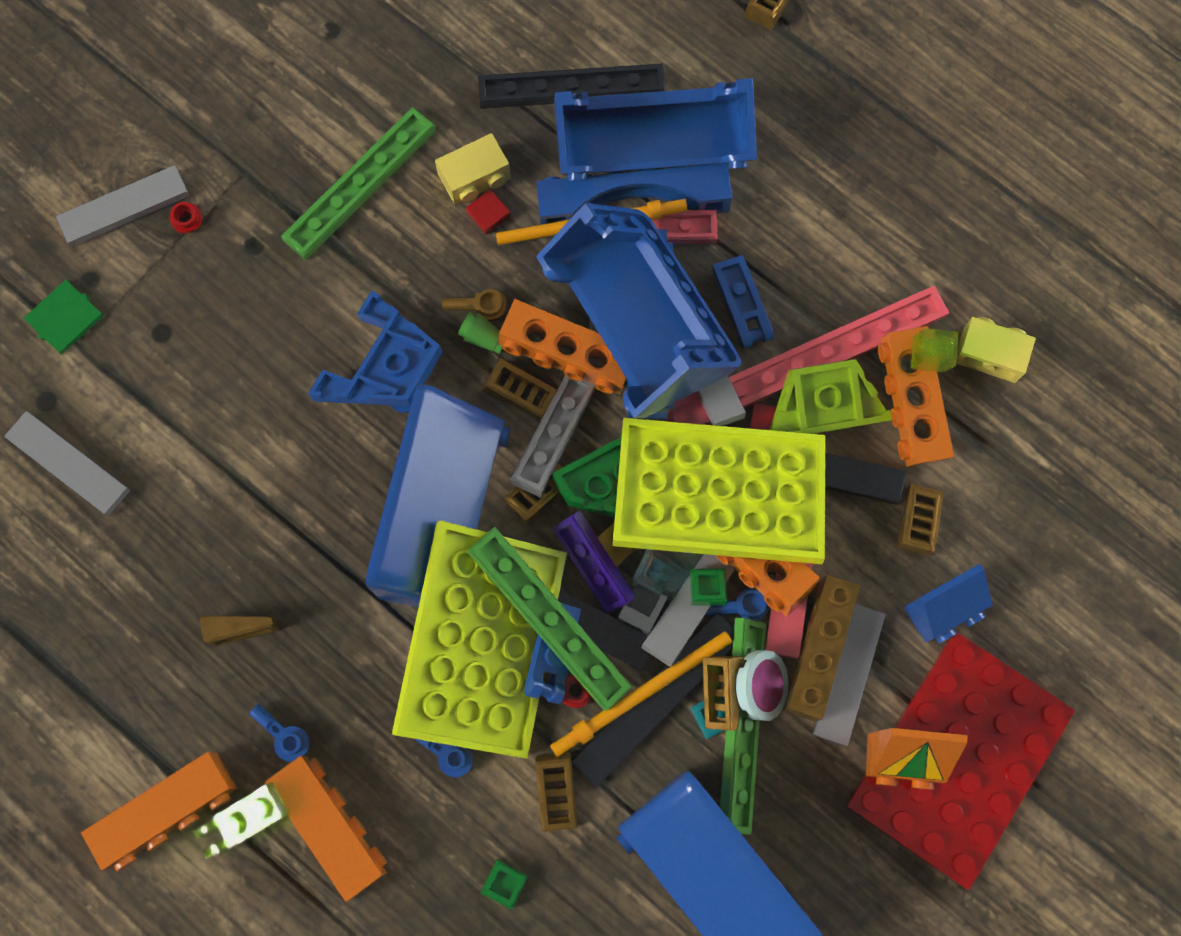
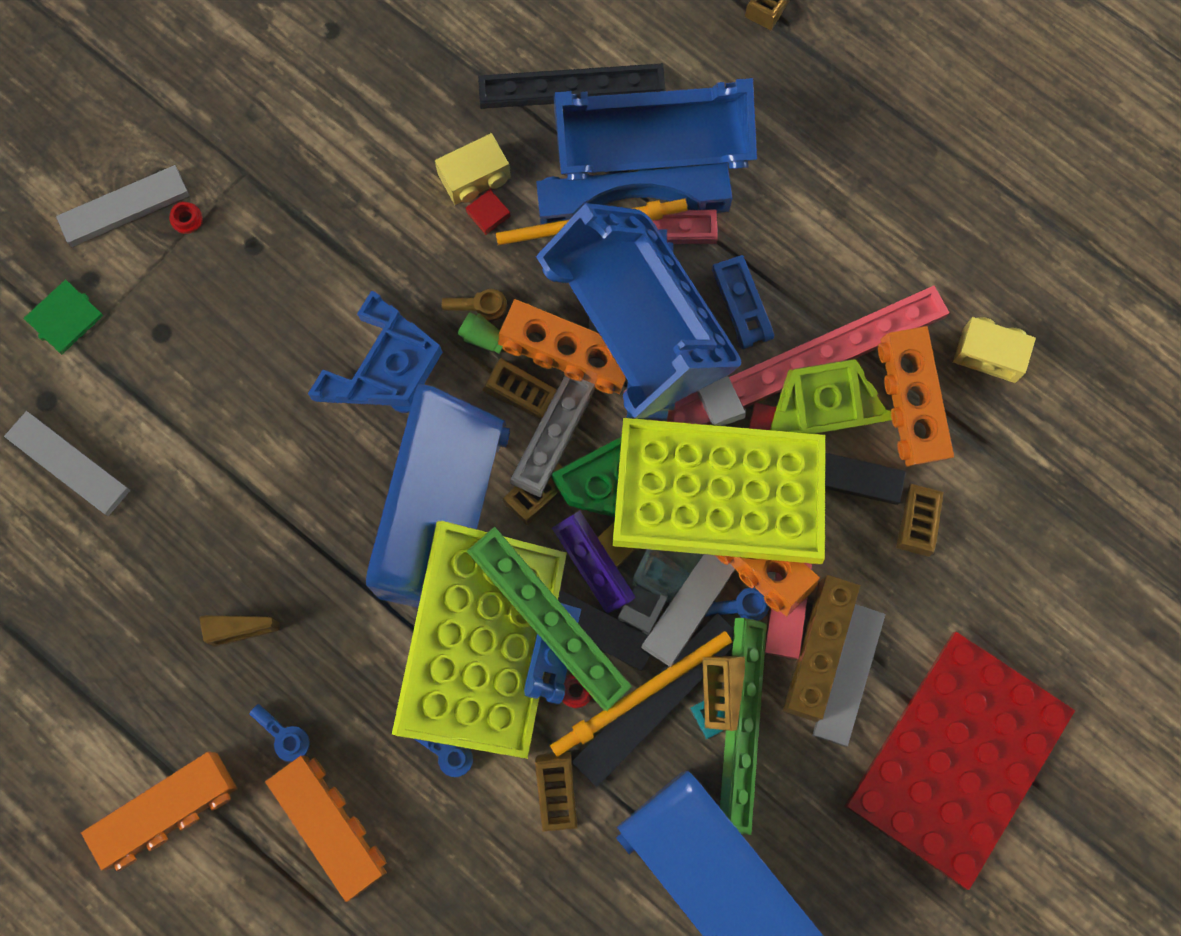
(244, 819): clear neon green hinge -> none
(358, 183): bright green tile -> none
(504, 884): green tile -> none
(708, 587): green tile -> none
(762, 685): tile -> none
(912, 756): orange slope -> none
(934, 350): clear neon green brick -> none
(950, 605): blue slope -> none

